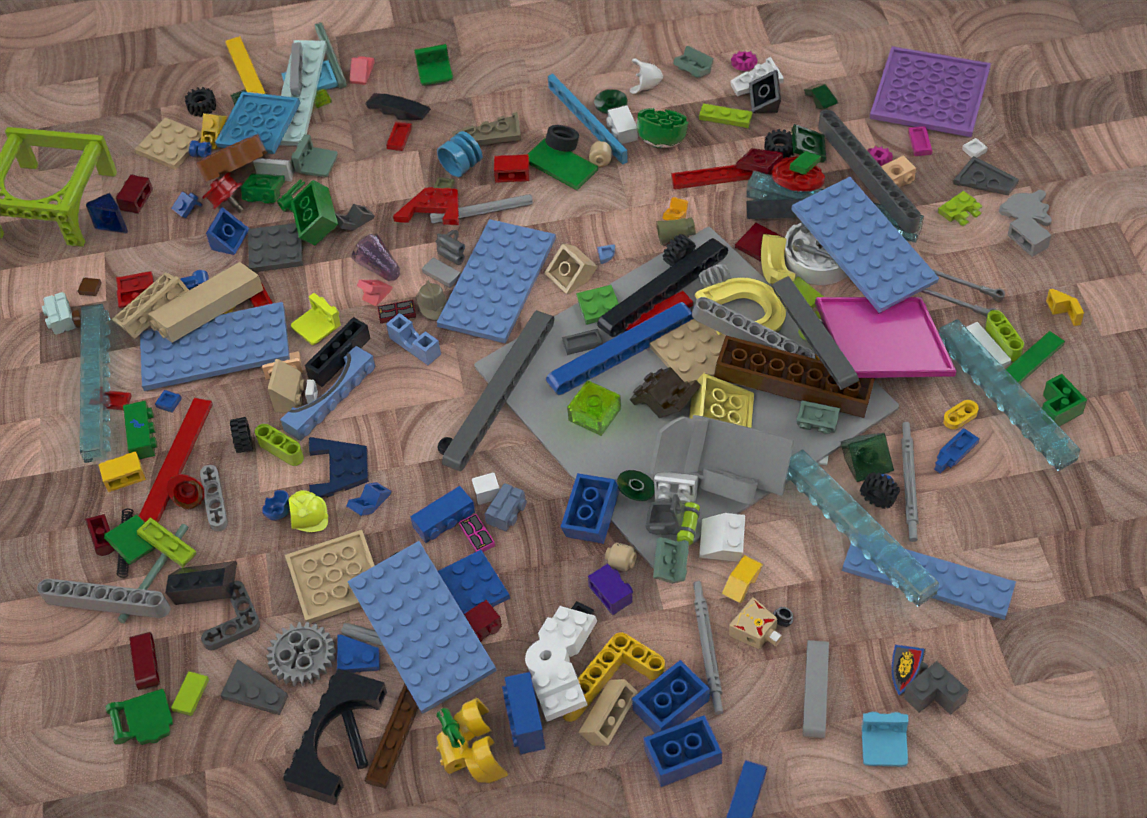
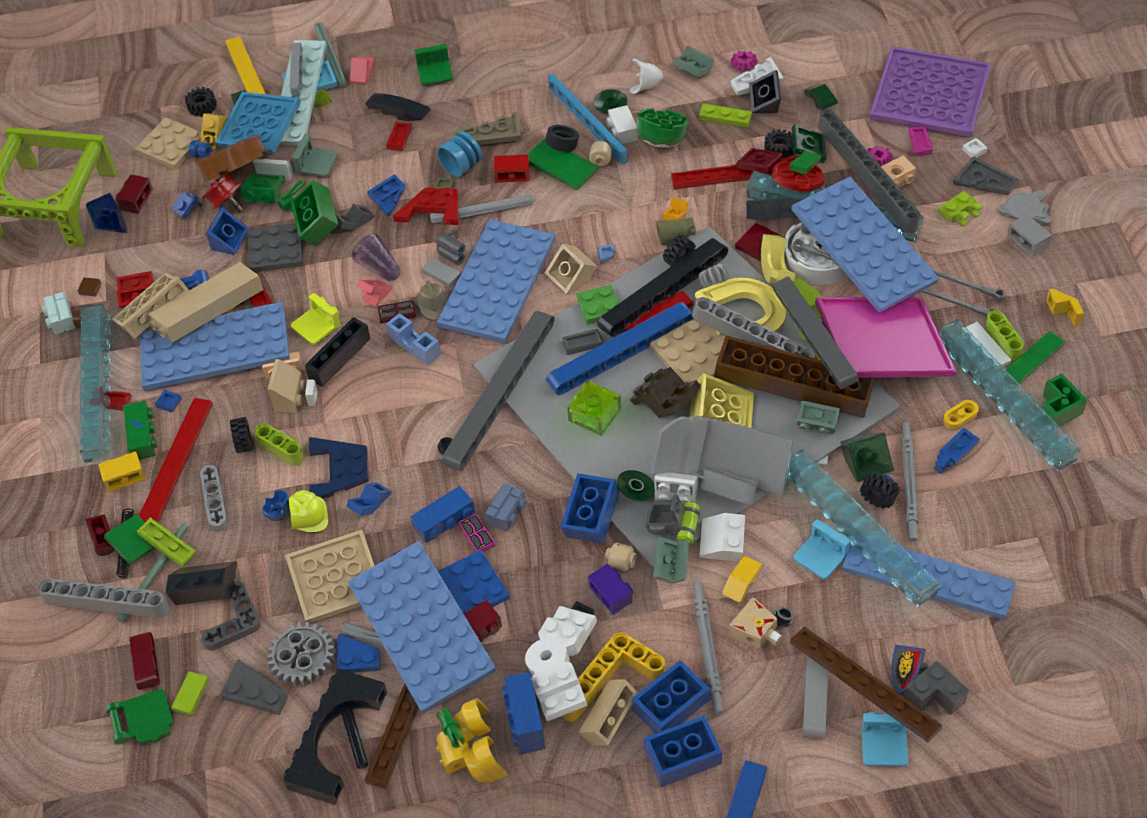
(185, 491): red piece -> none
(302, 420): medium blue arch -> none
(387, 194): none -> blue wing
(485, 488): white panel -> none
(822, 550): none -> medium azure bracket
(866, 684): none -> reddish brown tile

